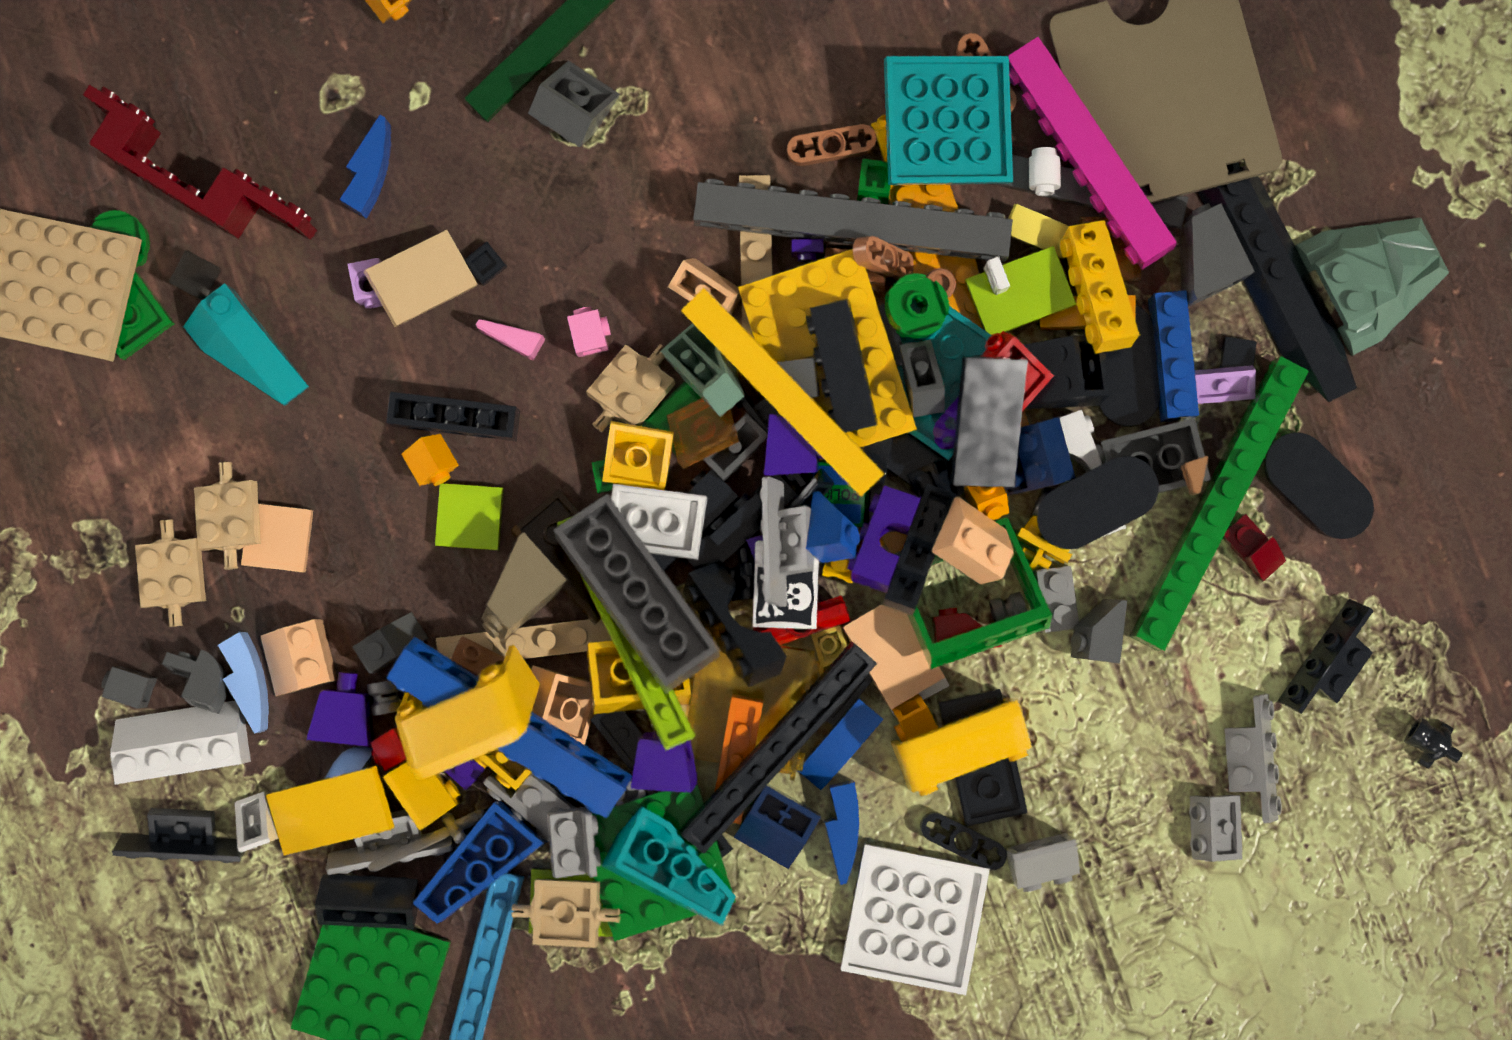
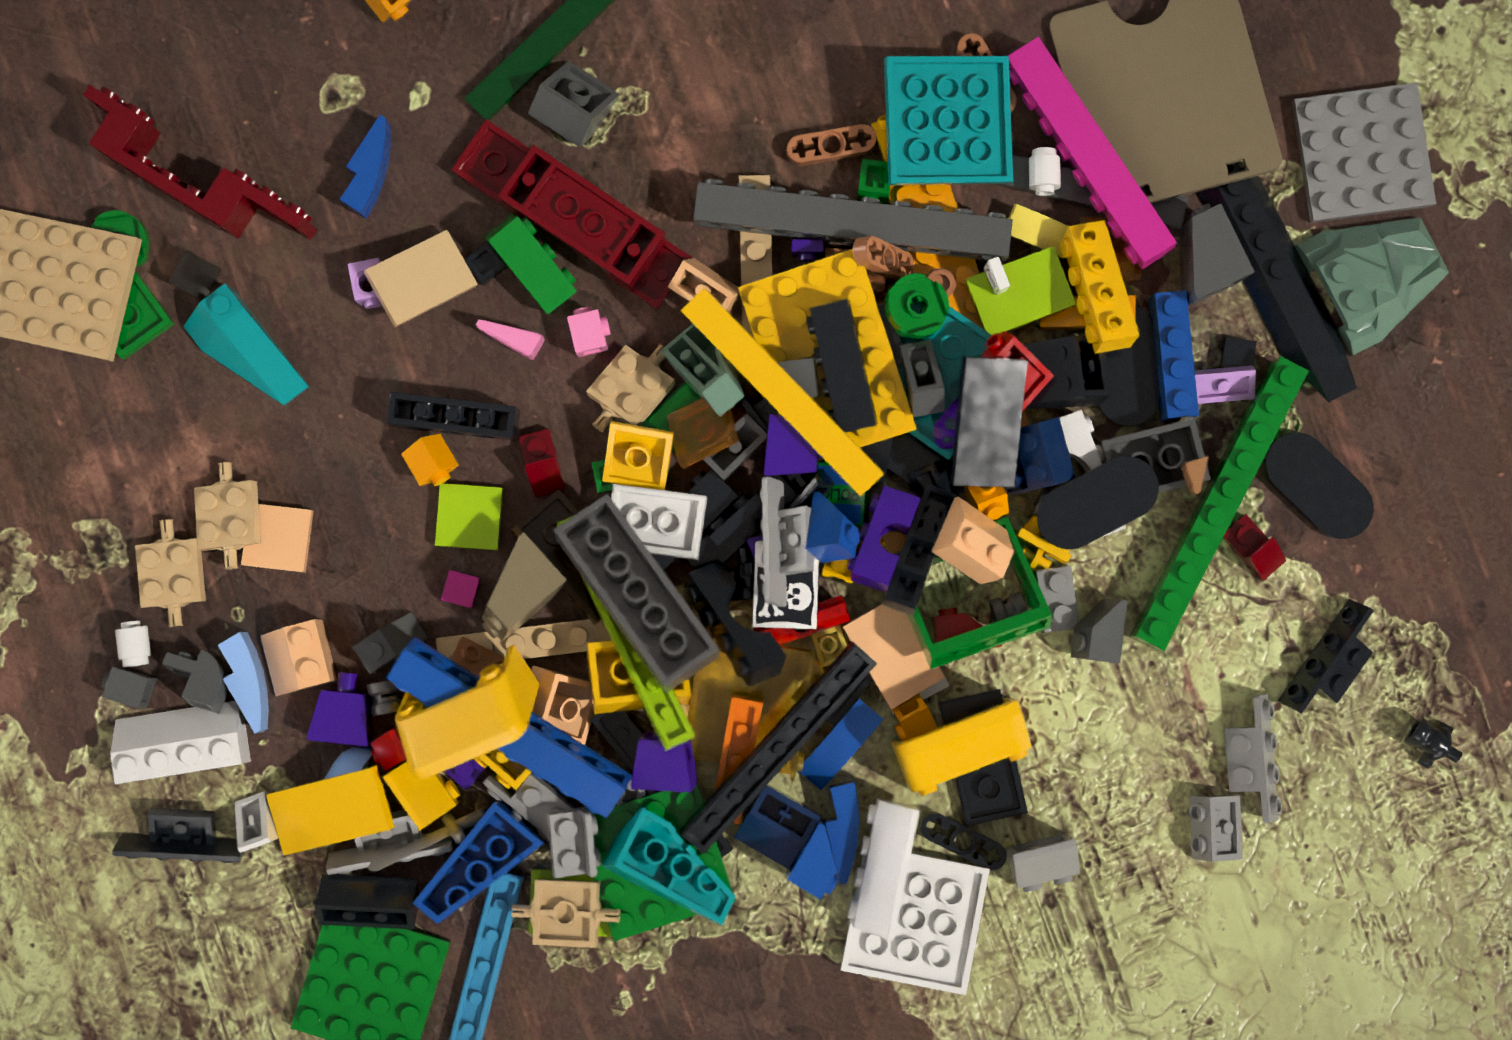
(133, 644): none -> white brick
(460, 589): none -> dark pink tile
(532, 262): none -> green wedge
(542, 463): none -> dark red slope
(572, 210): none -> dark red bracket
(815, 866): none -> blue slope
(884, 868): none -> white slope
(1363, 152): none -> light grey plate

